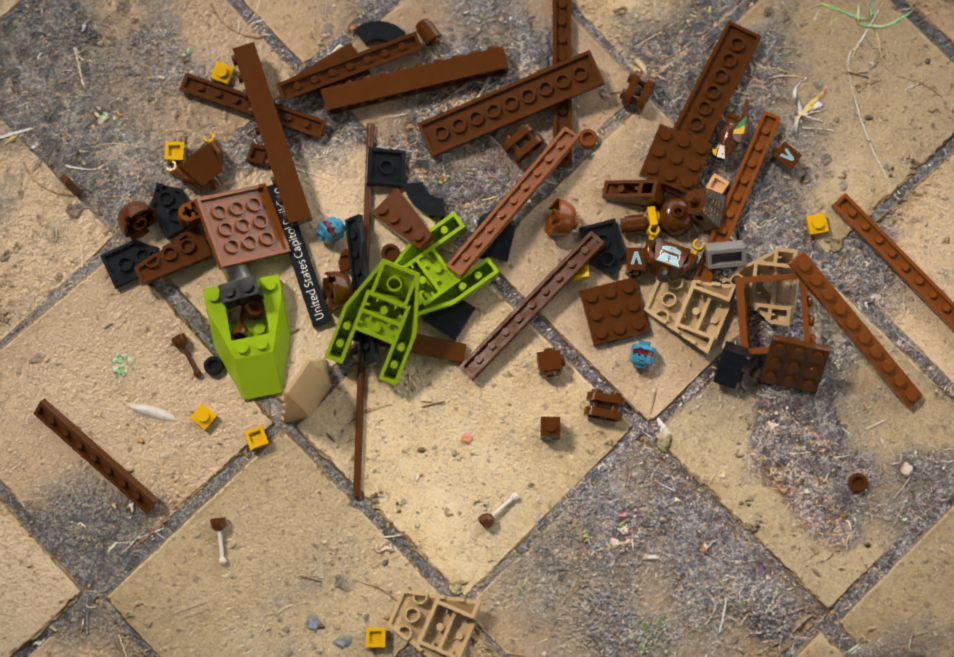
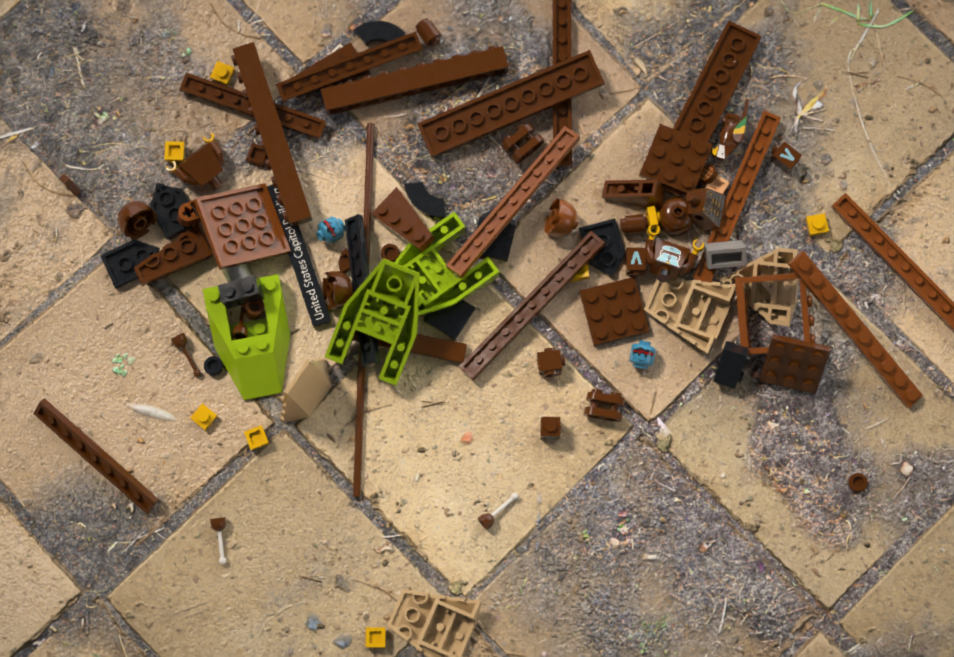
(385, 167): black tile -> none
(588, 138): dark orange tile -> none
(627, 95): reddish brown brick -> none
(708, 174): none -> reddish brown tile

